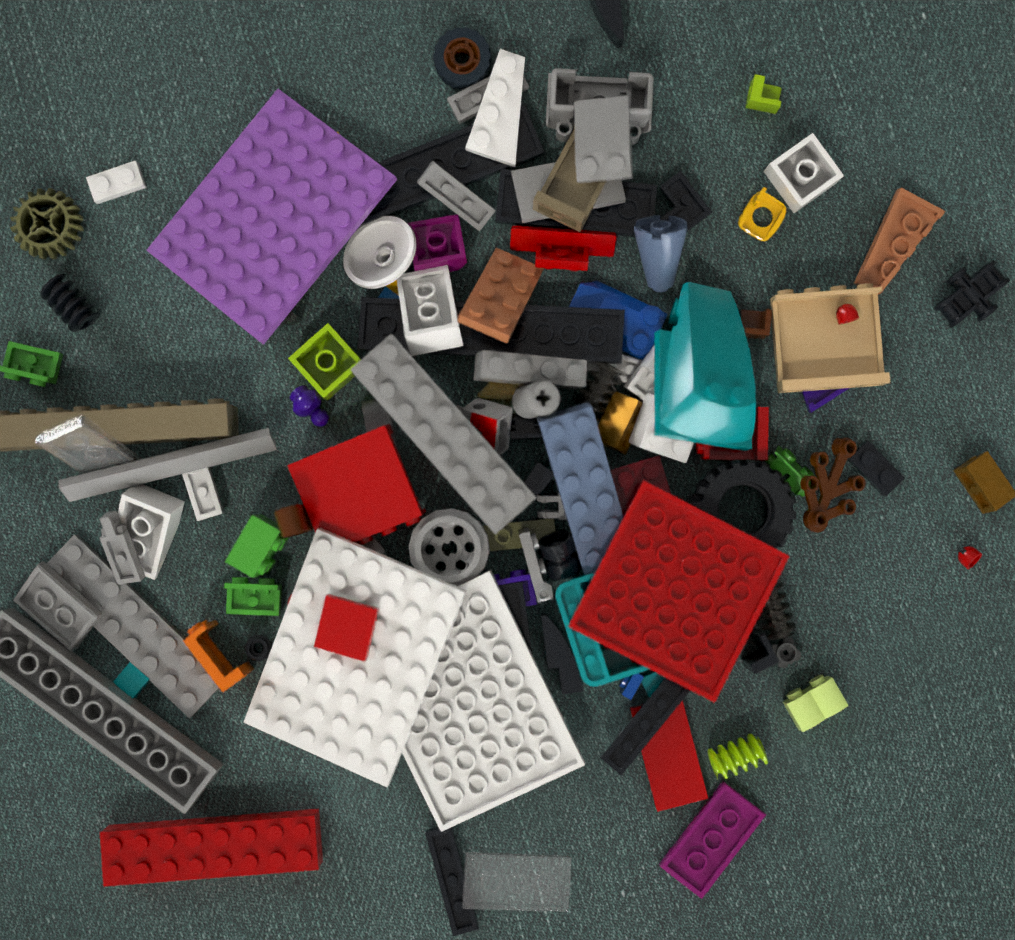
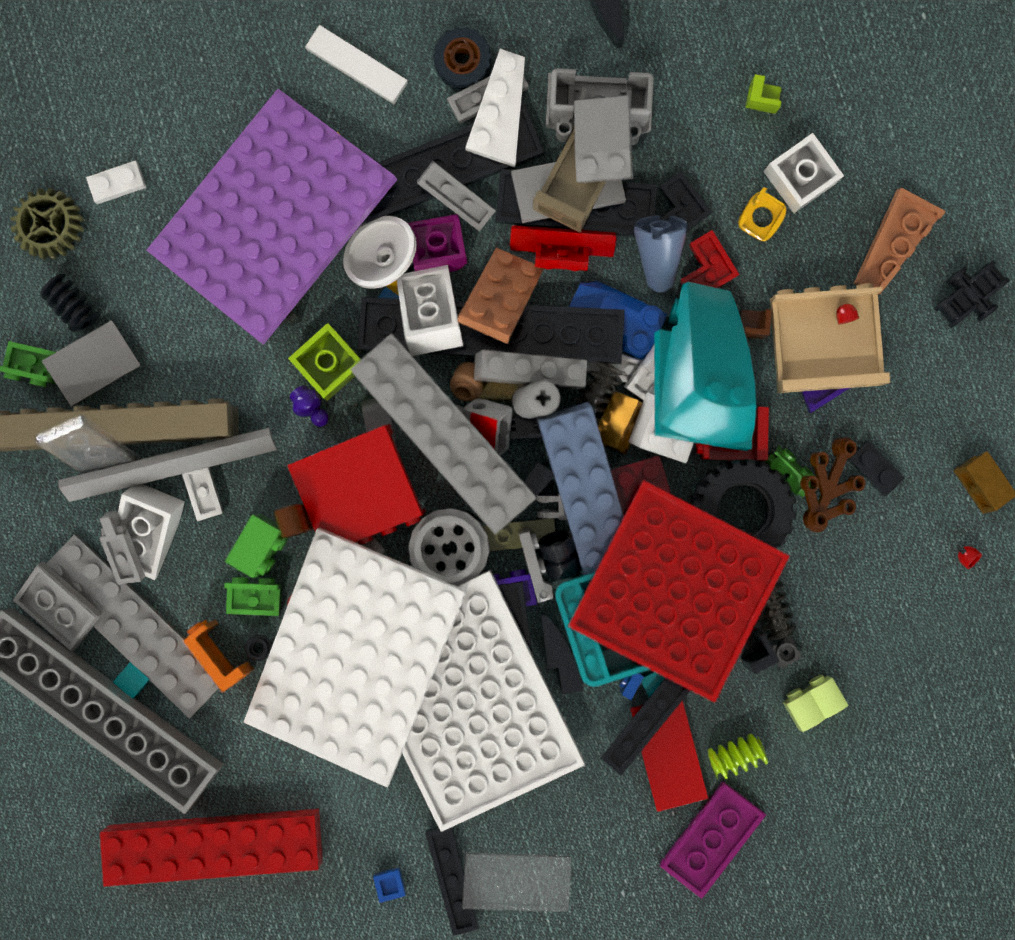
(91, 363): none -> light grey tile
(346, 627): red tile -> none
(356, 64): none -> white tile
(389, 885): none -> blue plate
(463, 383): none -> medium nougat head
(715, 263): none -> red plate

